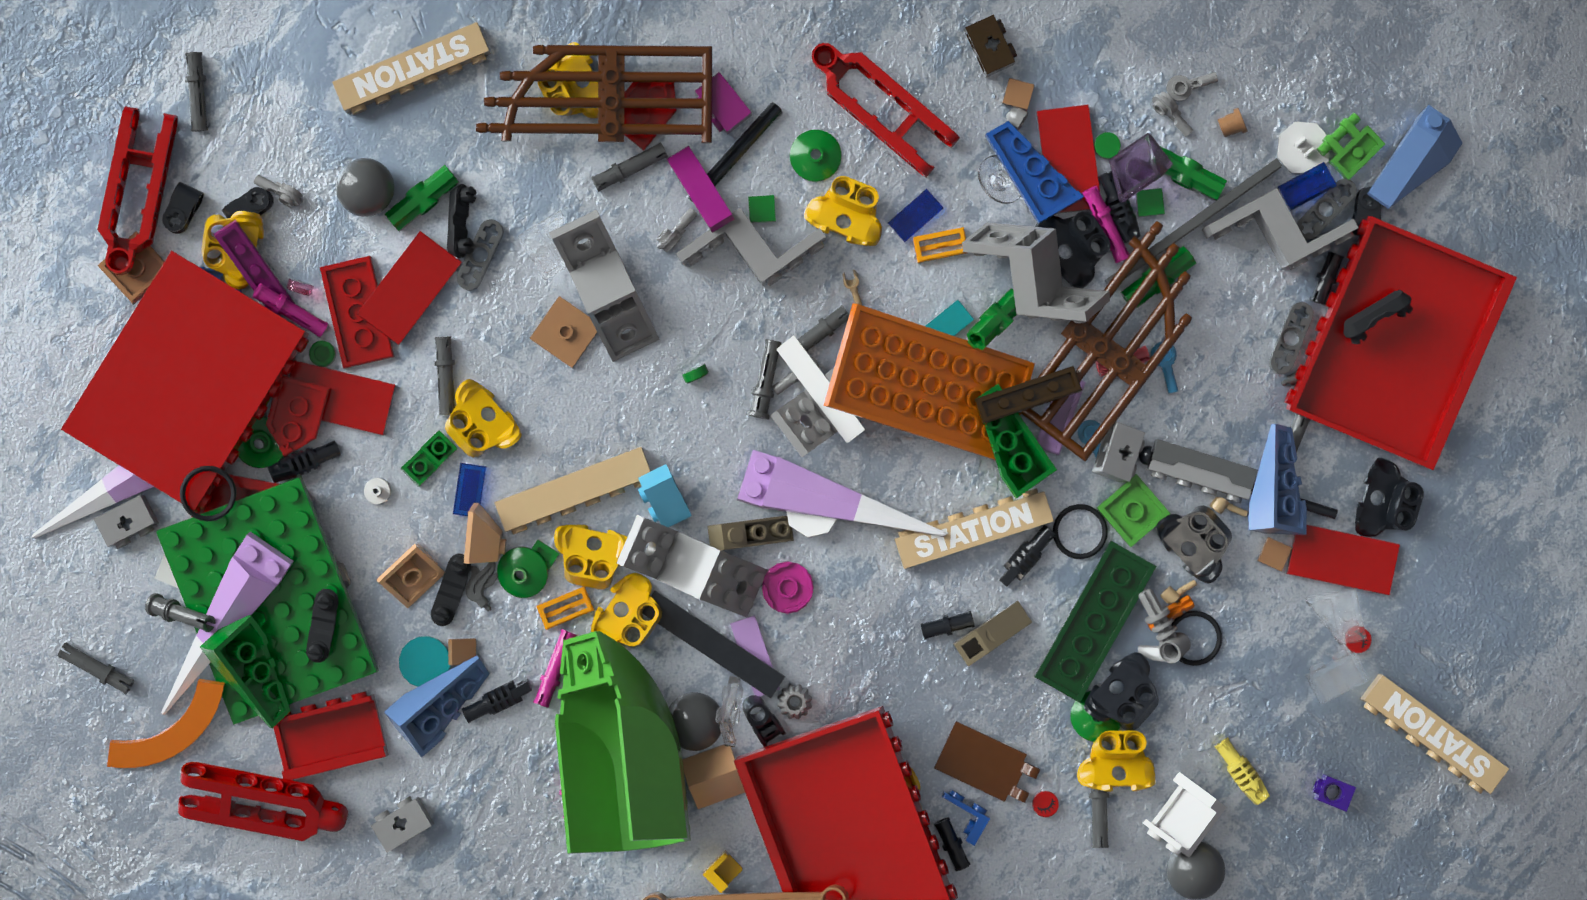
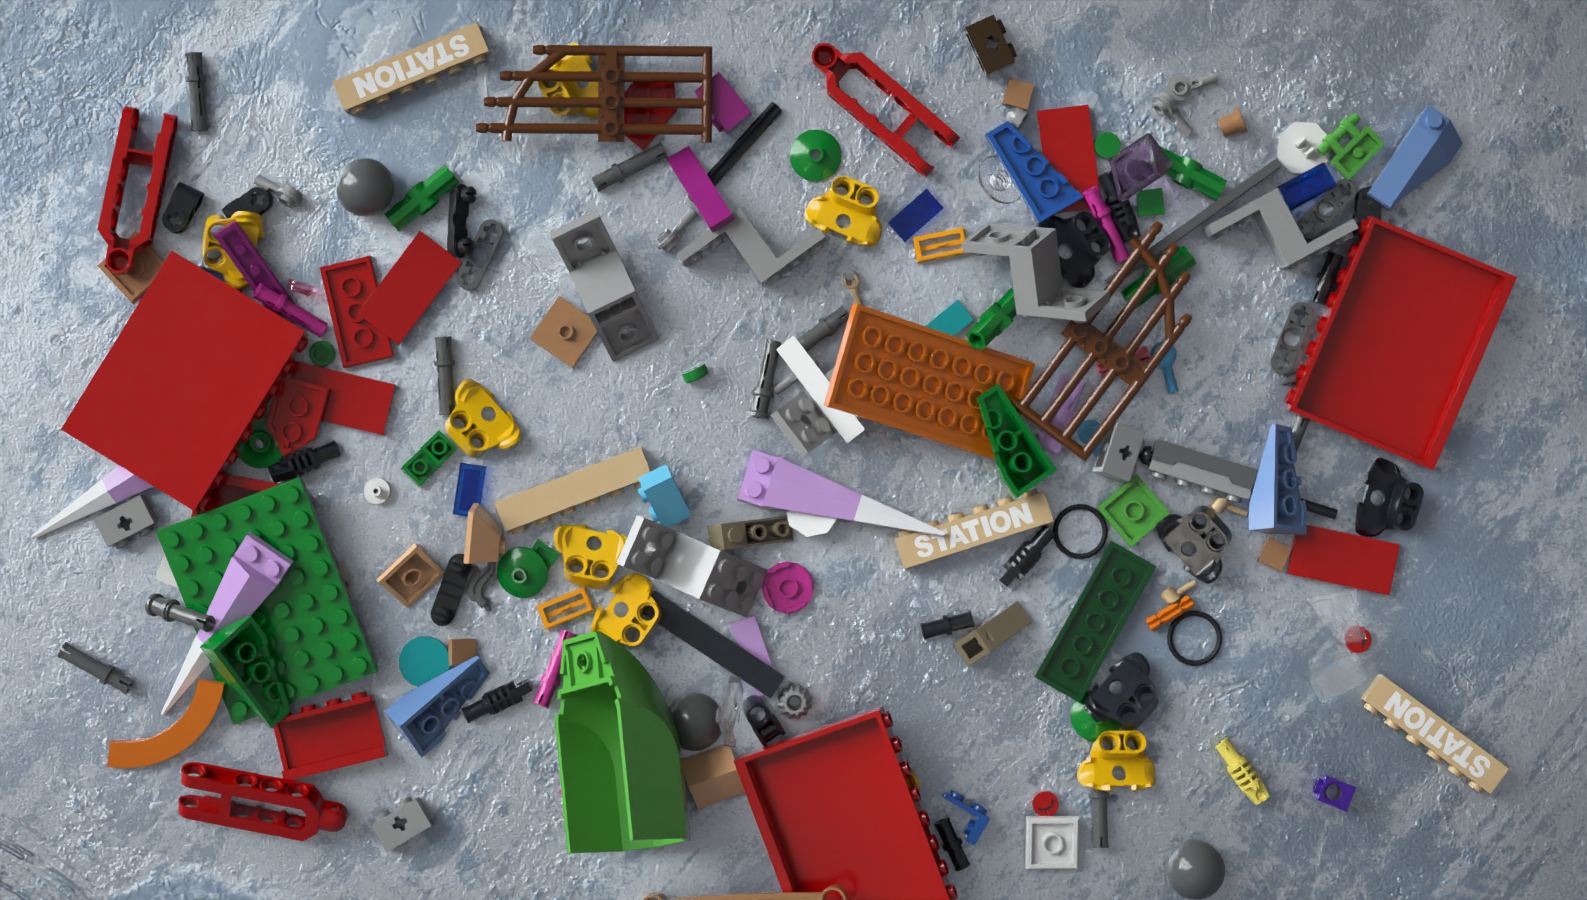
(214, 517): black tyre -> none
(322, 625): black piece -> none
(722, 871): yellow panel -> none
(762, 209): green tile -> none
(984, 763): reddish brown tile -> none
(1028, 395): dark brown tile -> none
(1052, 842): none -> white plate
(1166, 632): light grey piece -> none
(1185, 817): white panel -> none
(1396, 302): black piece -> none

